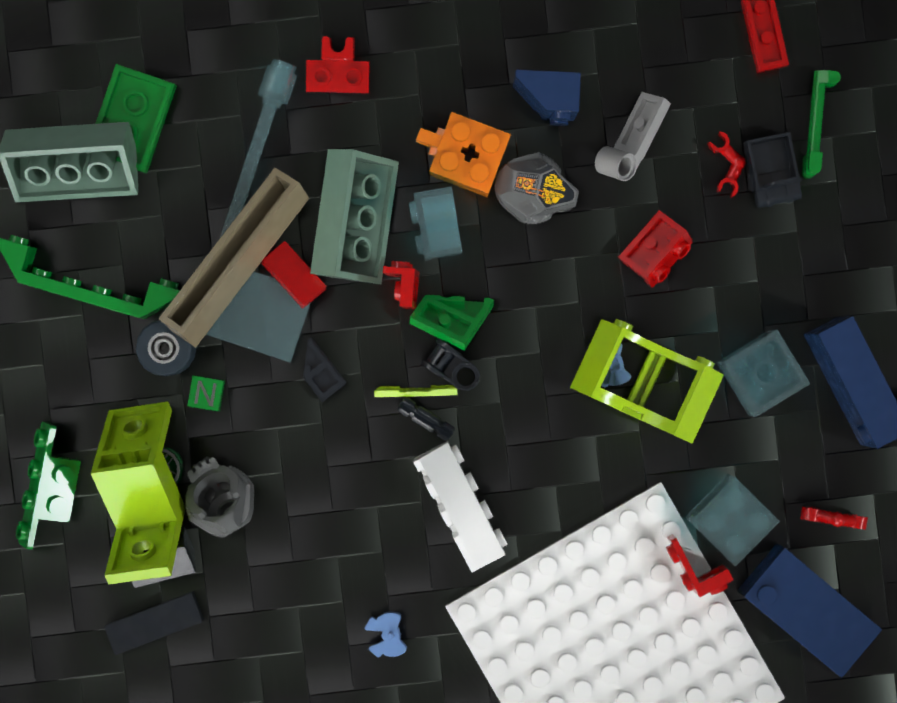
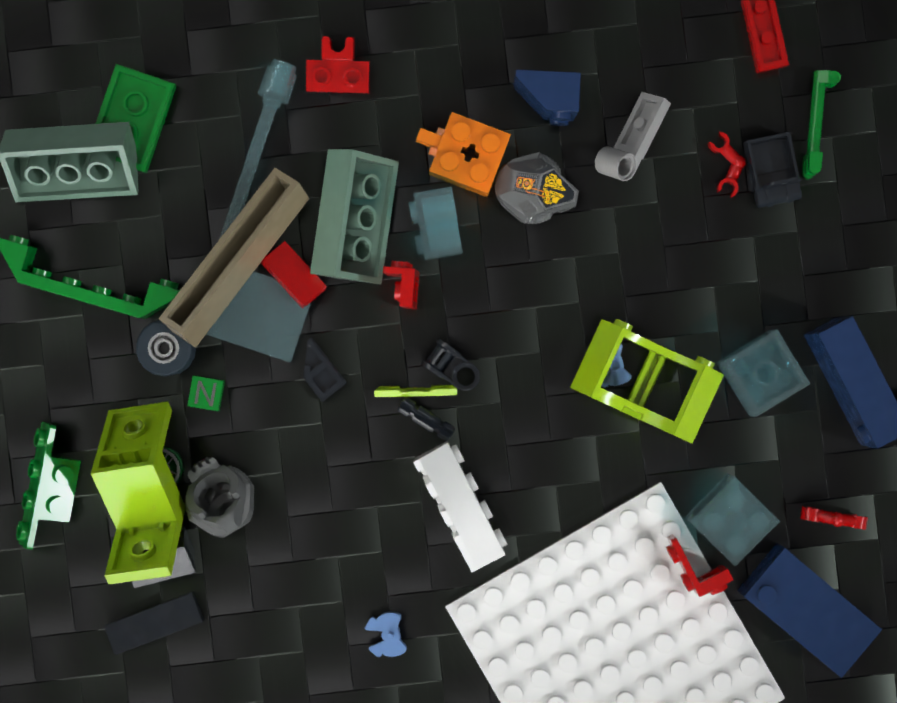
(451, 318): green wing -> none
(656, 249): red bracket -> none

